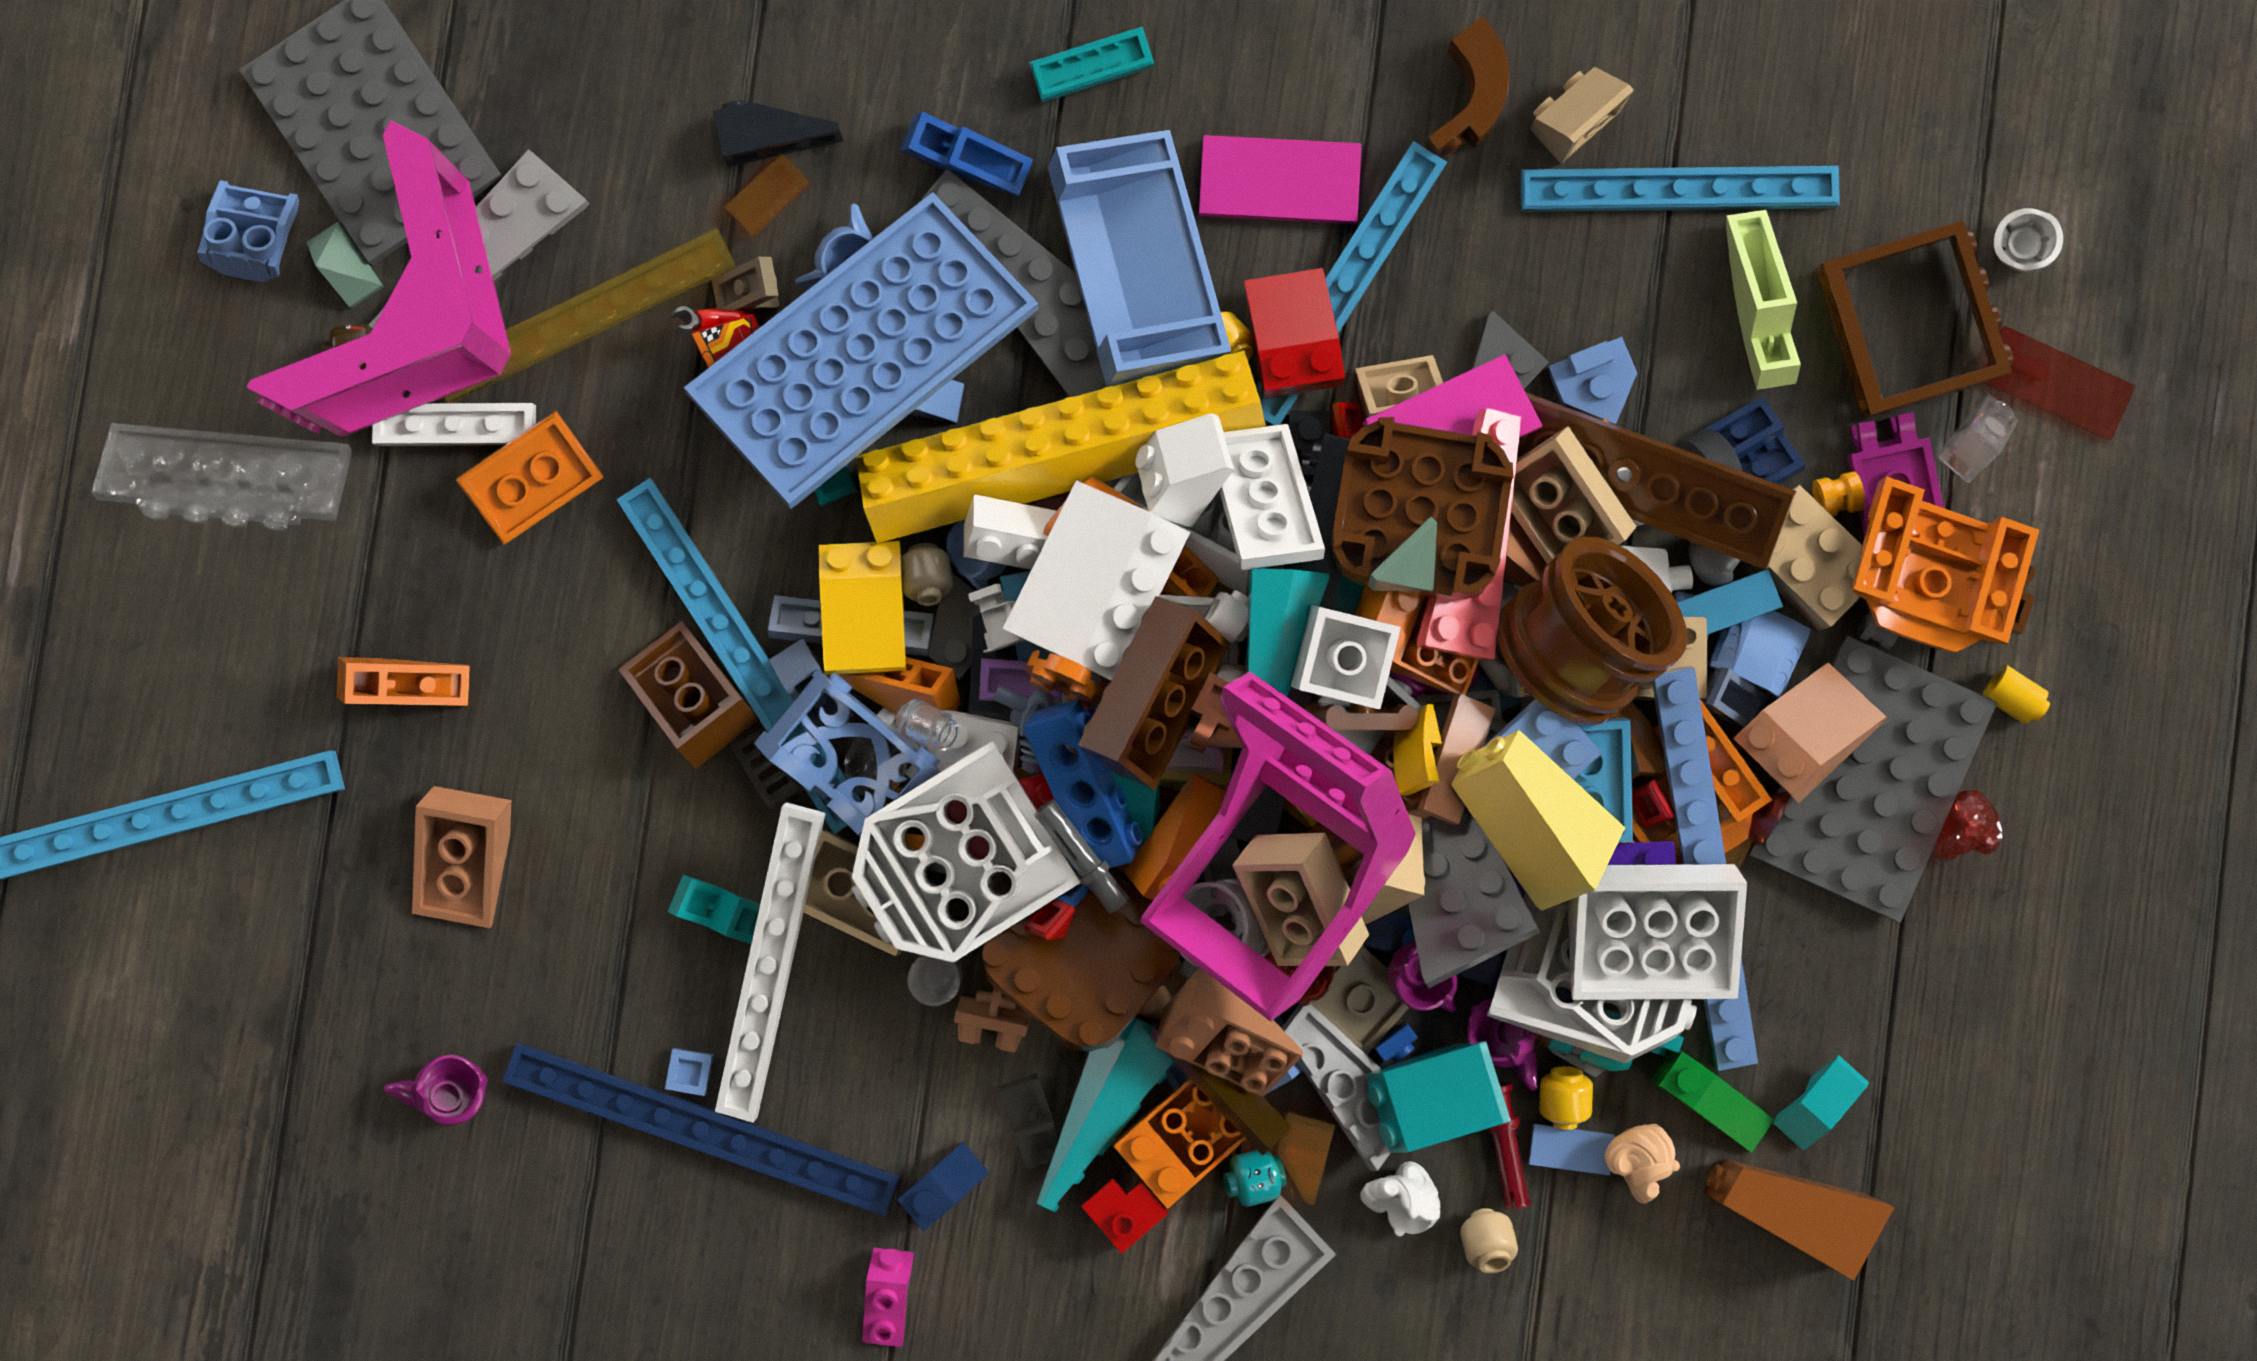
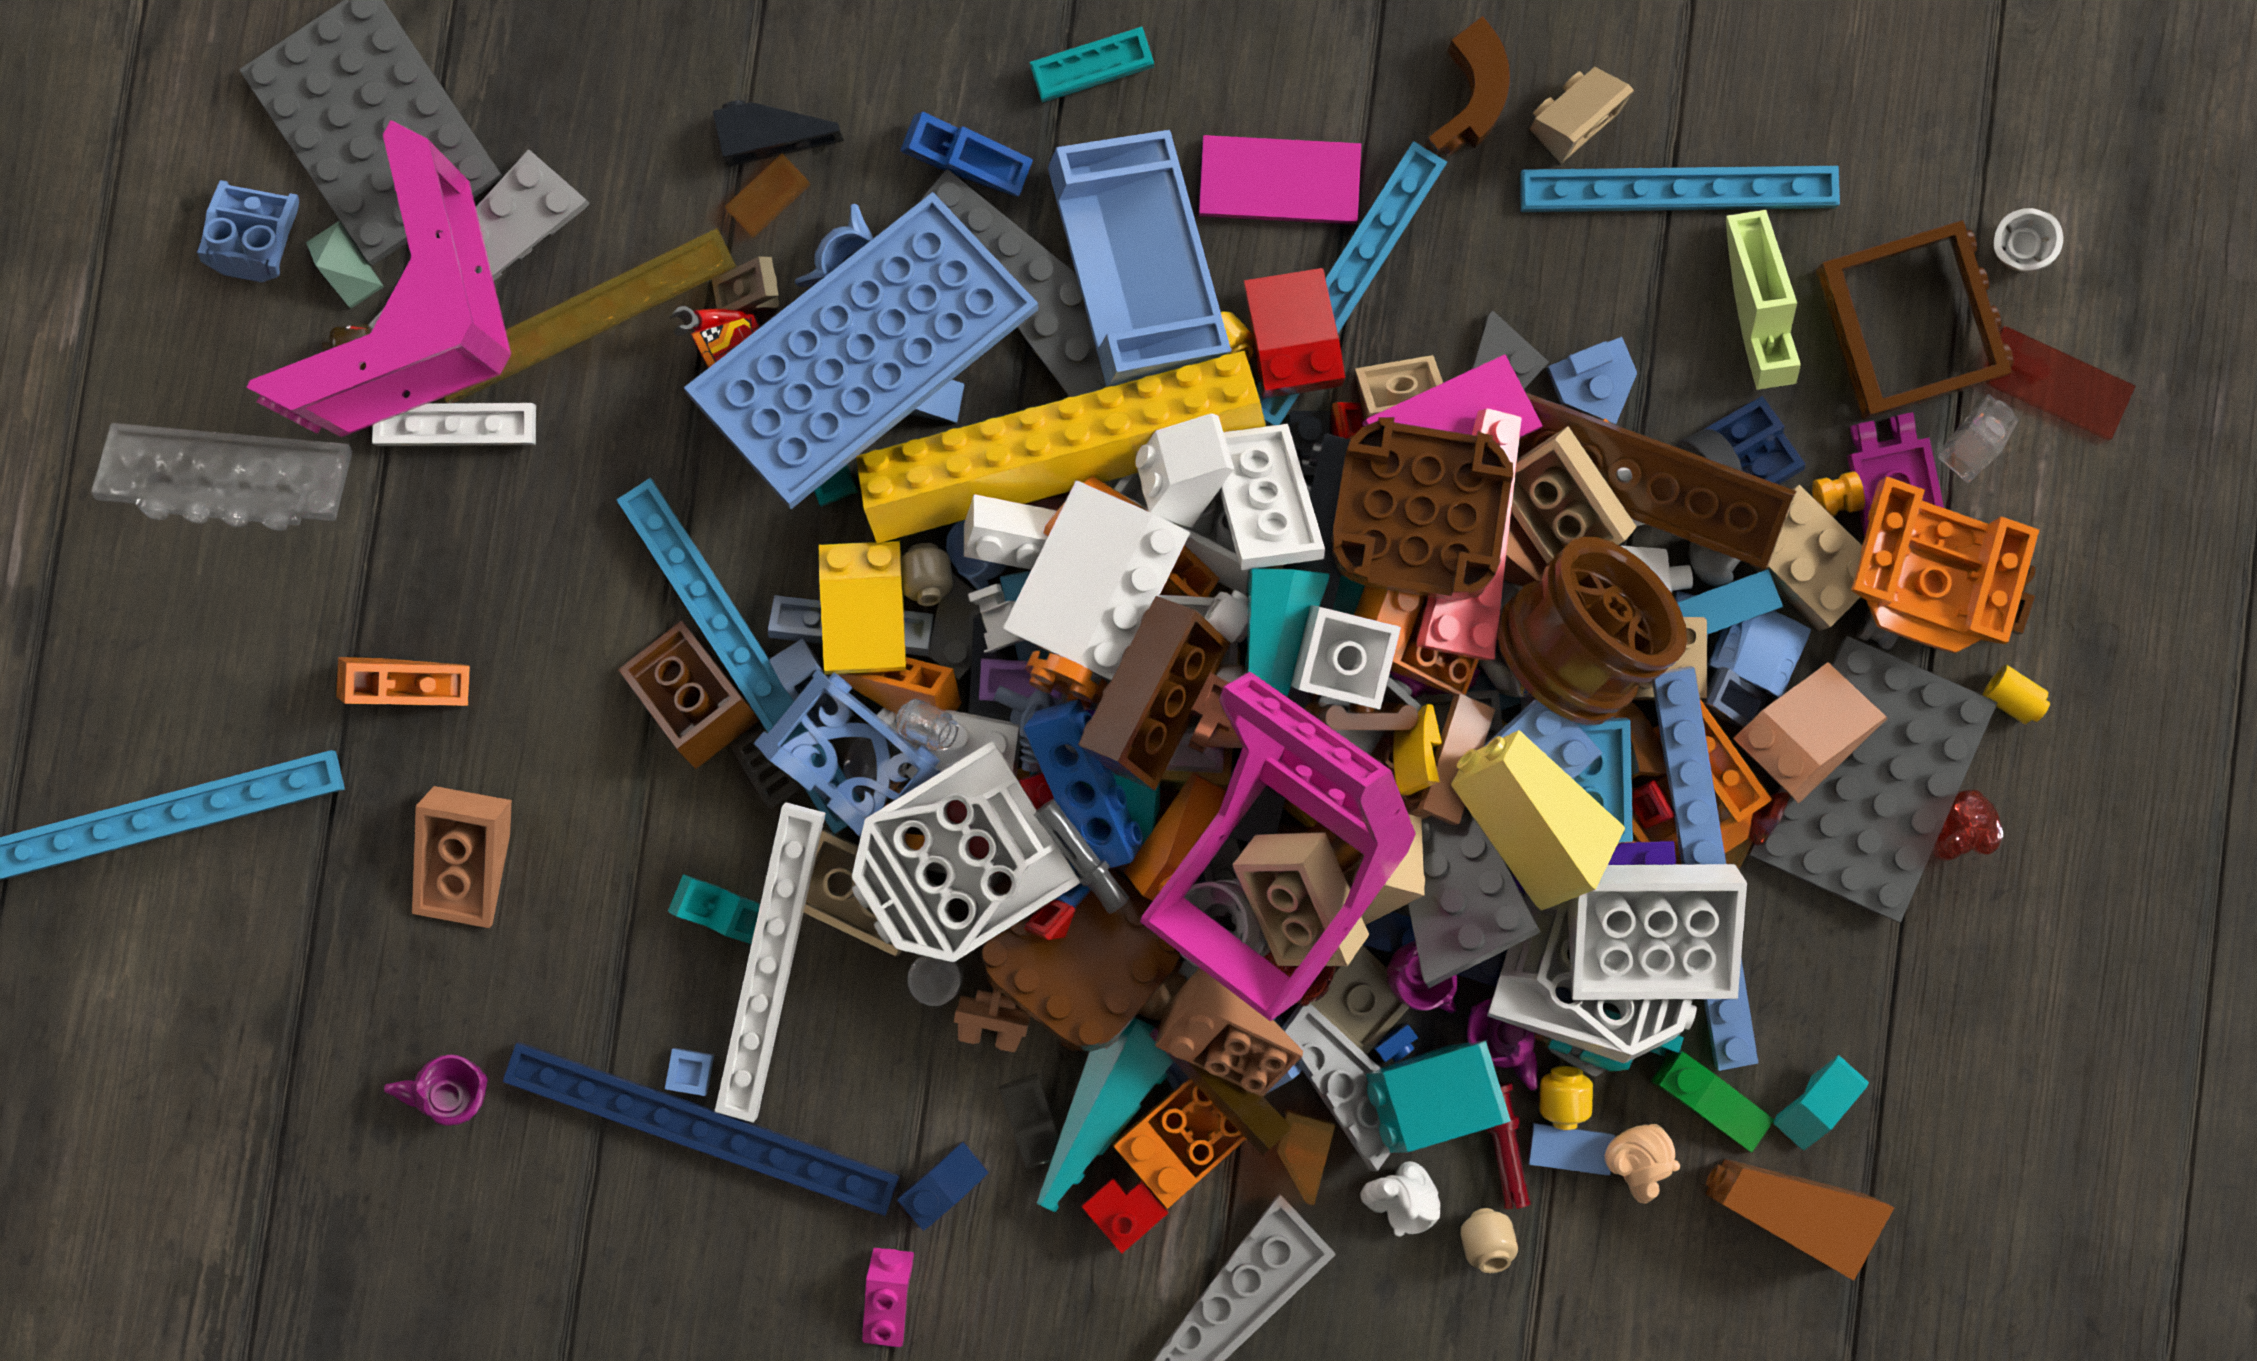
(529, 477): orange tile -> none
(1255, 1178): teal head -> none
(1410, 565): sand green slope -> none

